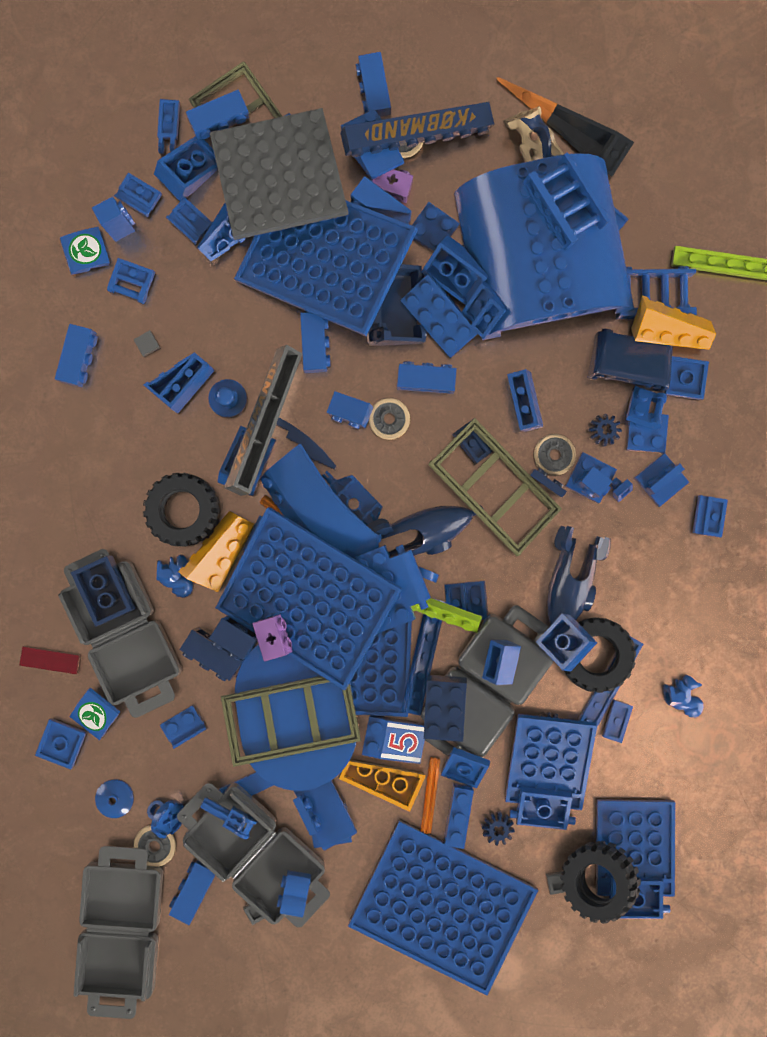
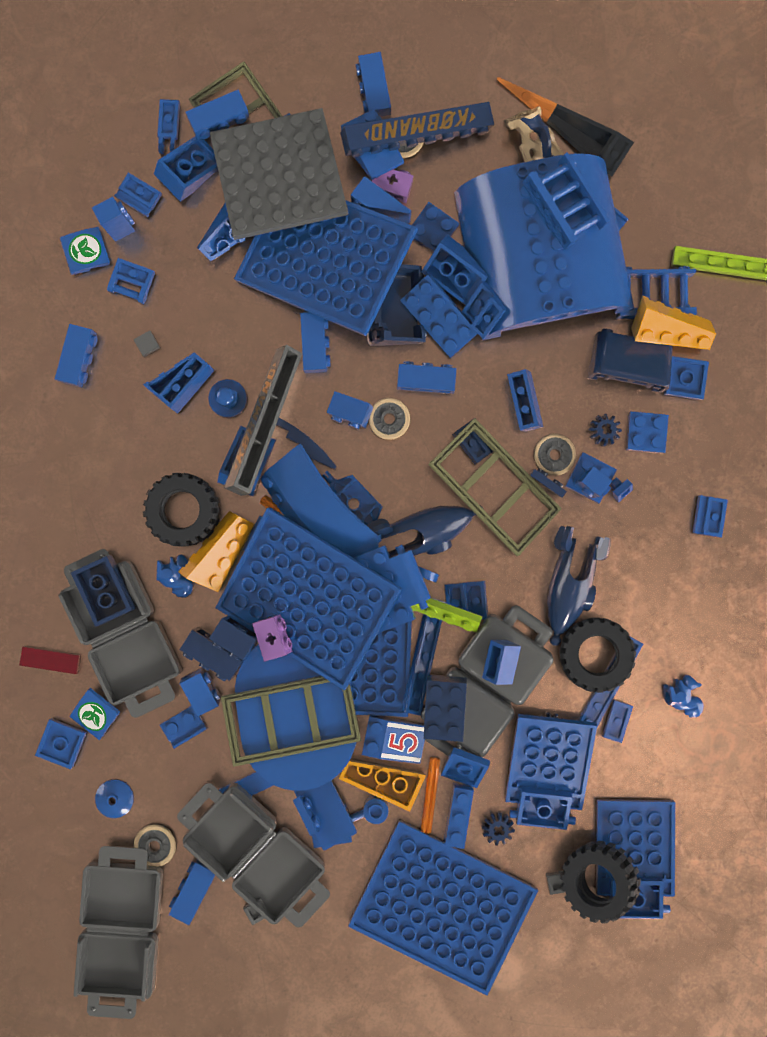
(165, 819): blue tile -> none
(189, 220): blue plate -> none
(200, 691): none -> blue brick
(233, 819): blue connector -> none
(294, 894): blue brick -> none
(374, 810): none -> blue piece
(566, 642): blue brick -> none
(640, 406): blue plate -> none
(662, 479): blue bracket -> none

